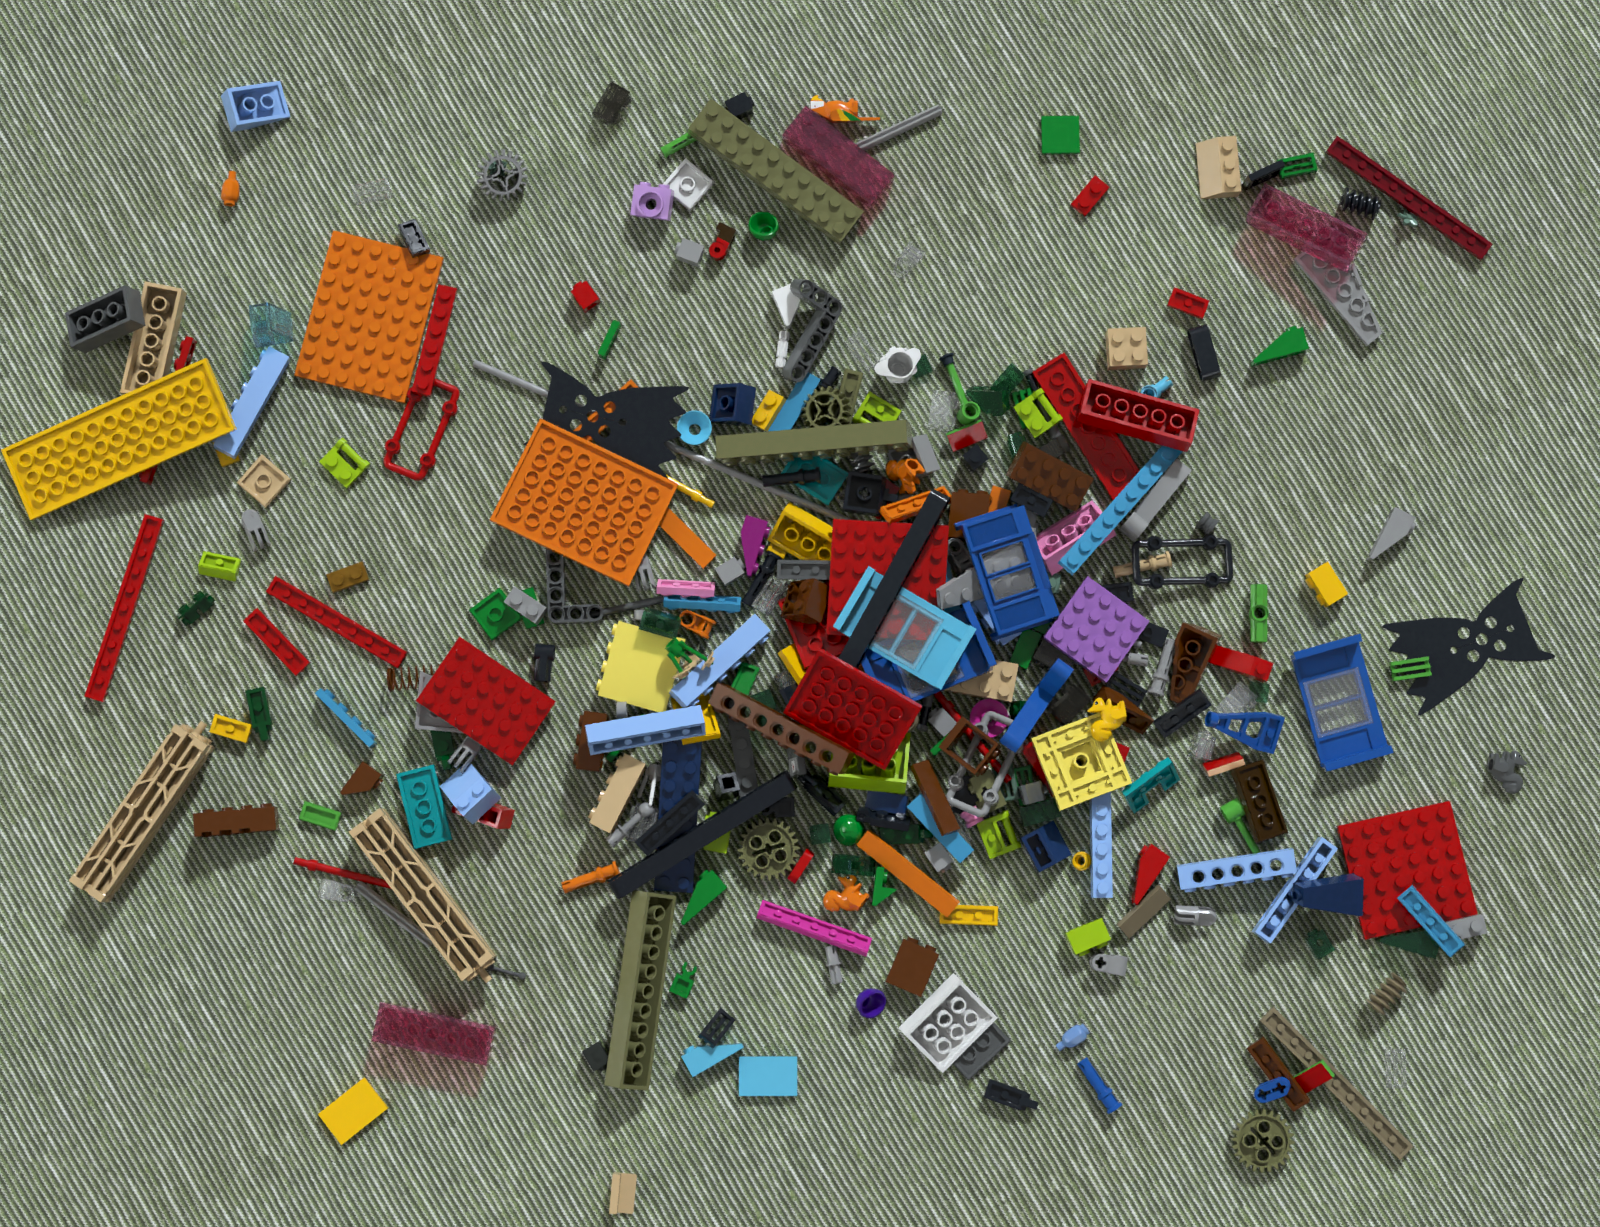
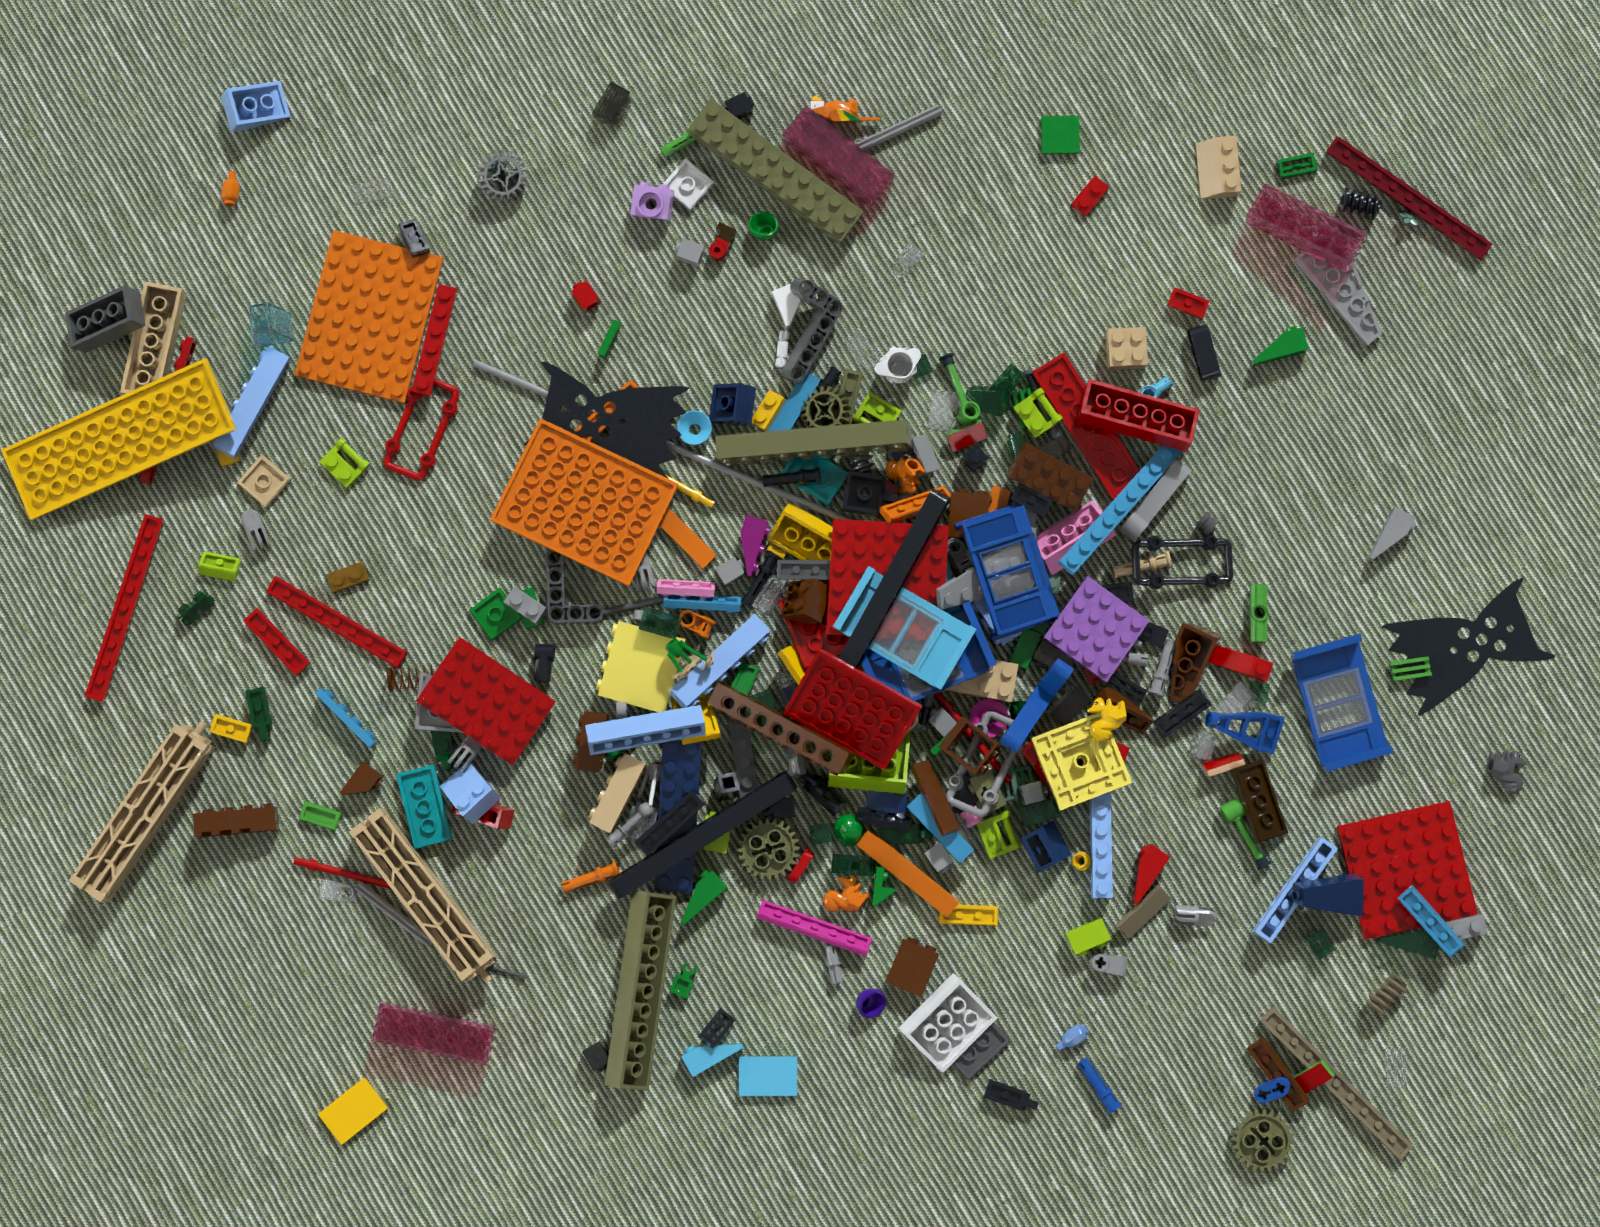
(622, 1193): tan panel -> none
(1163, 774): teal plate -> none
(1263, 175): black tile -> none
(1286, 870): light blue brick -> none
(1326, 585): yellow brick -> none

